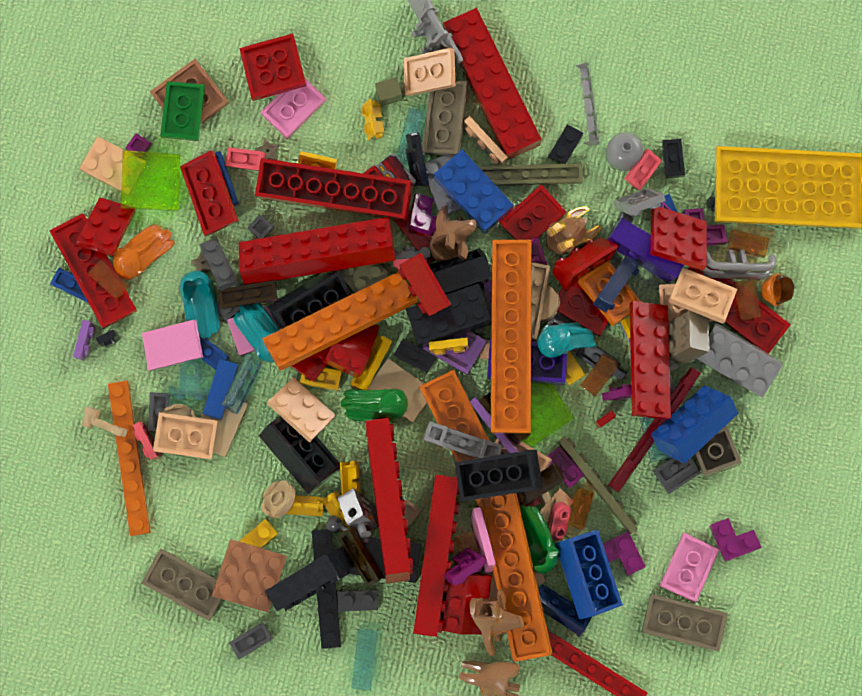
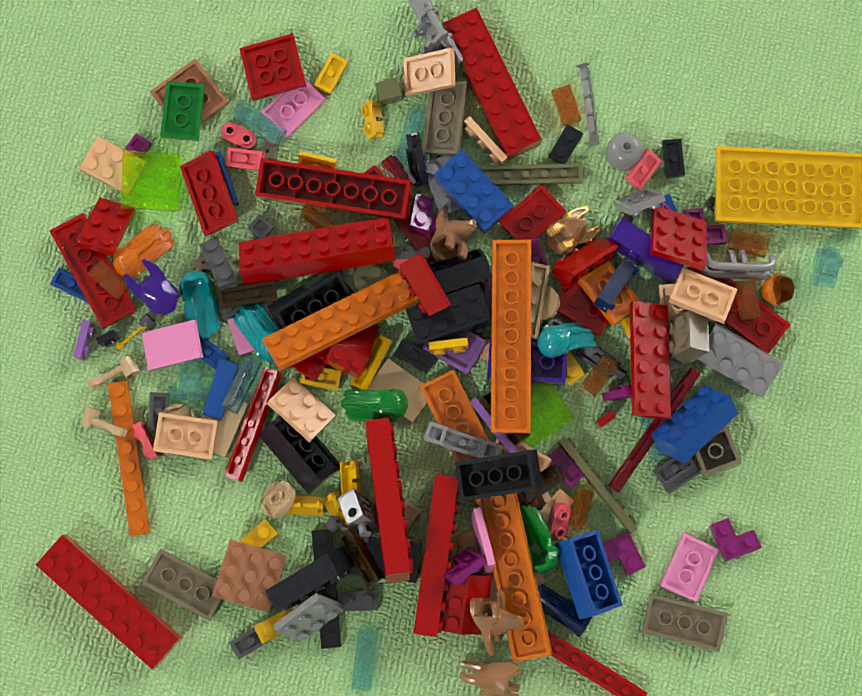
(109, 601): none -> red brick
(126, 367): none -> tan brick
(146, 323): none -> hinge
(154, 290): none -> dark purple piece
(238, 135): none -> coral plate
(252, 424): none -> red plate
(258, 122): none -> clear light blue plate
(265, 629): none -> yellow plate
(308, 617): none -> light grey plate
(313, 217): none -> clear orange plate
(331, 73): none -> yellow plate
(566, 105): none -> clear orange plate
(826, 267): none -> clear light blue pin

